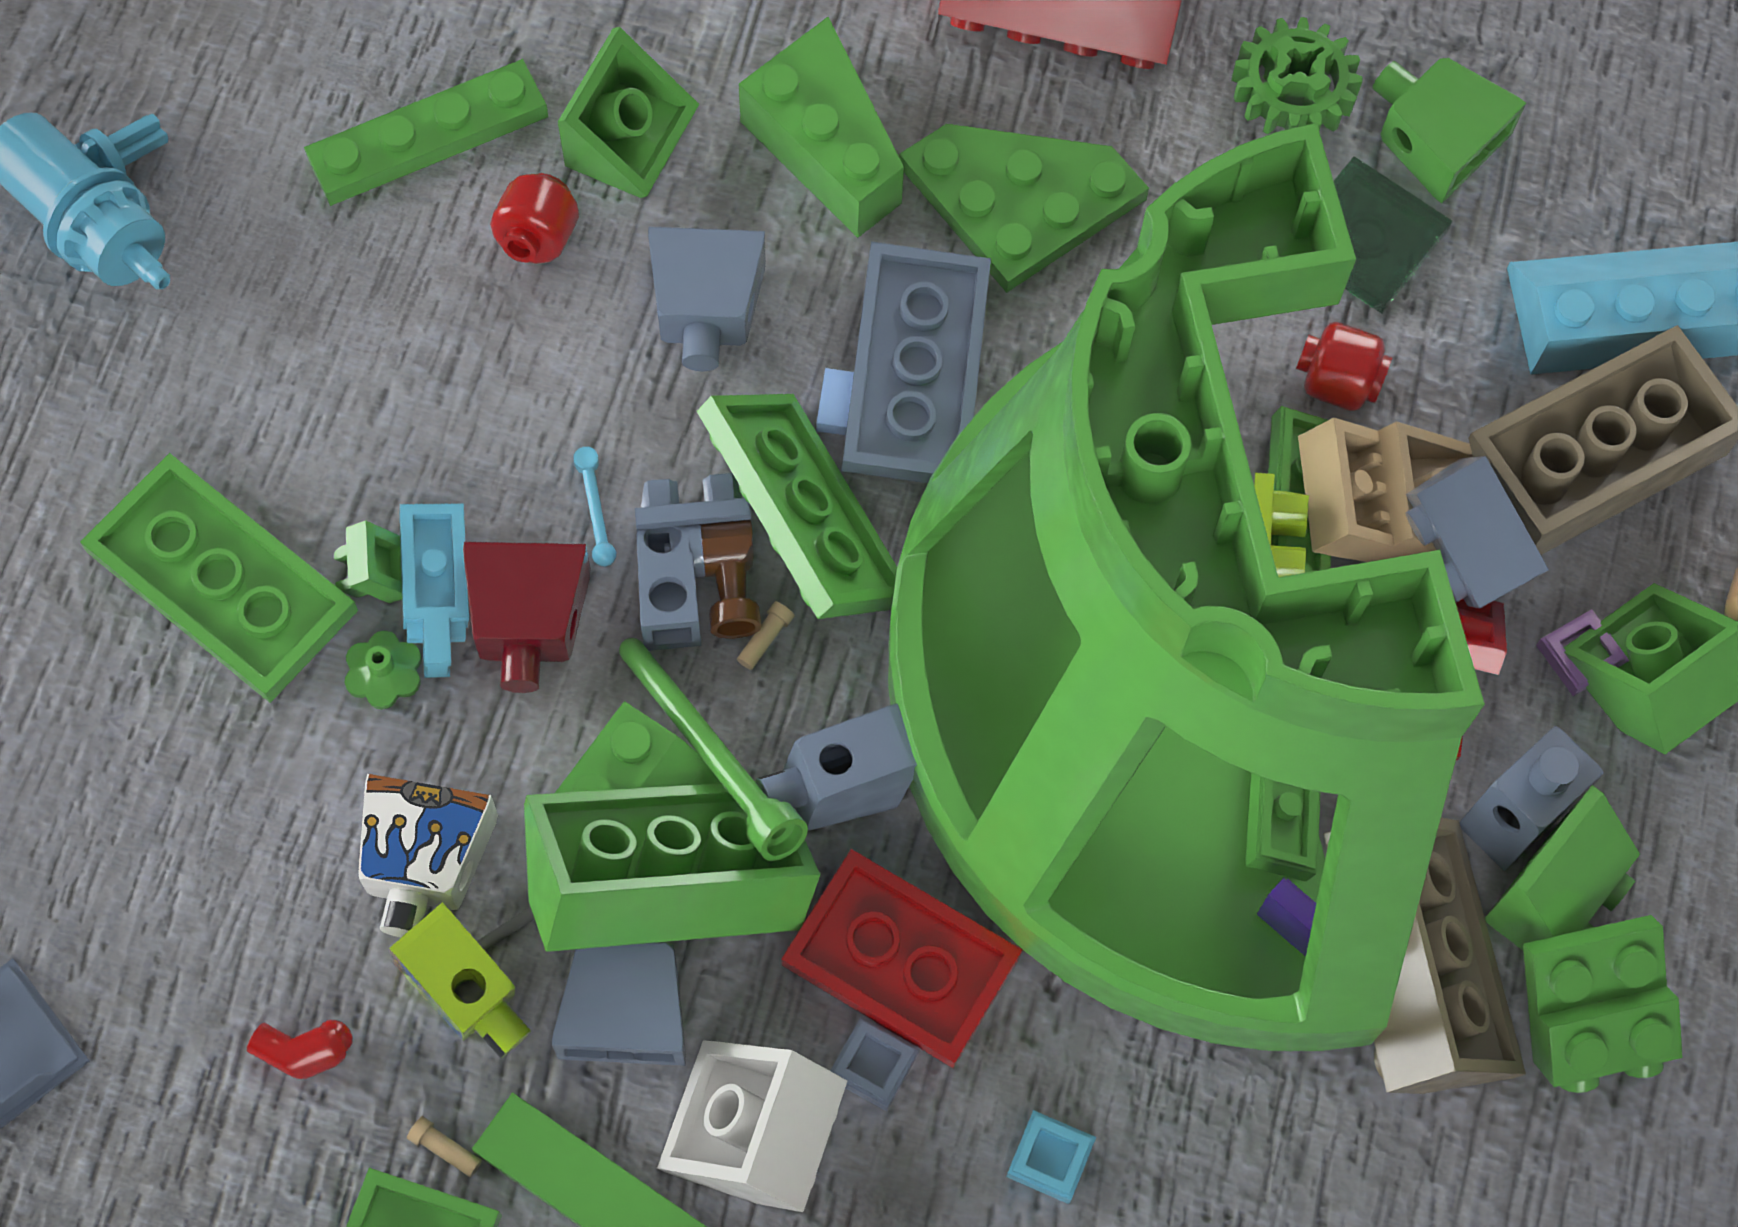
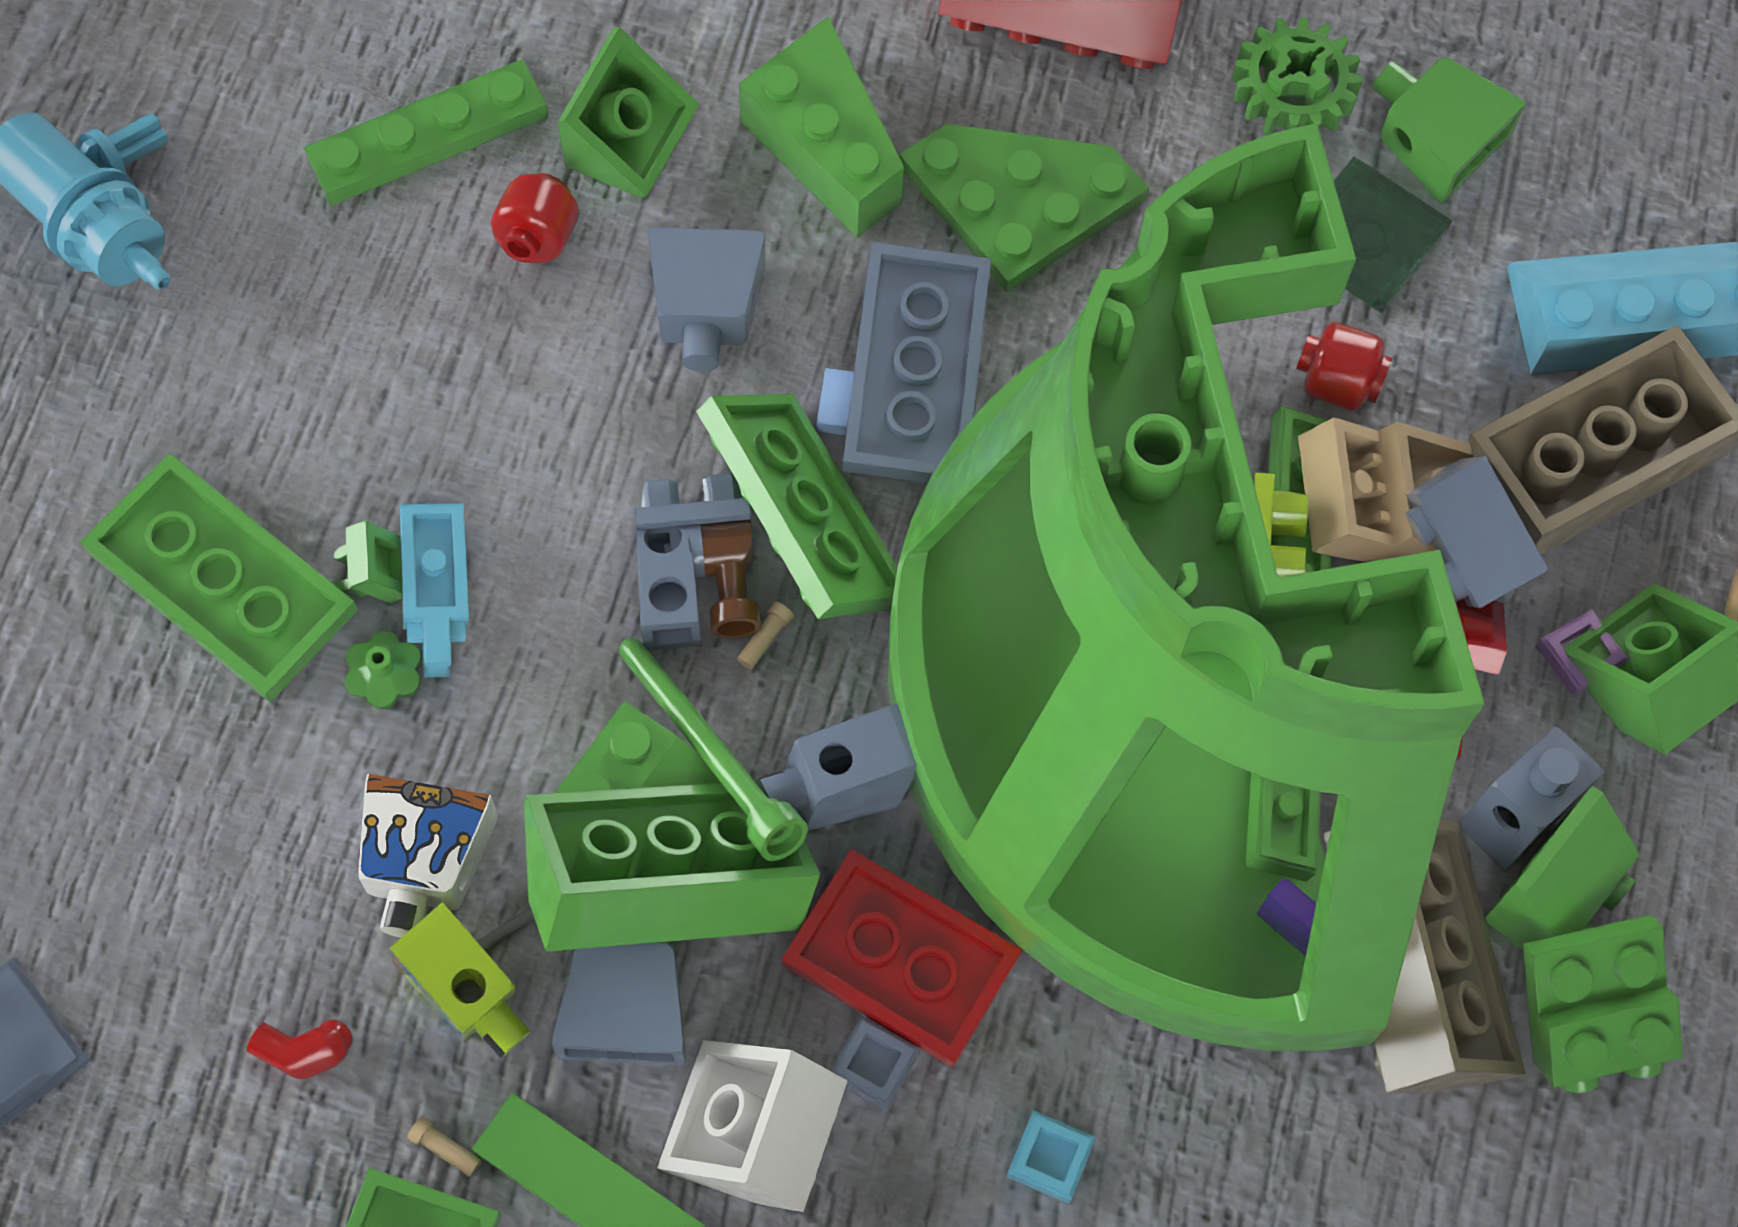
(525, 605): dark red torso -> none
(586, 462): medium azure hinge -> none

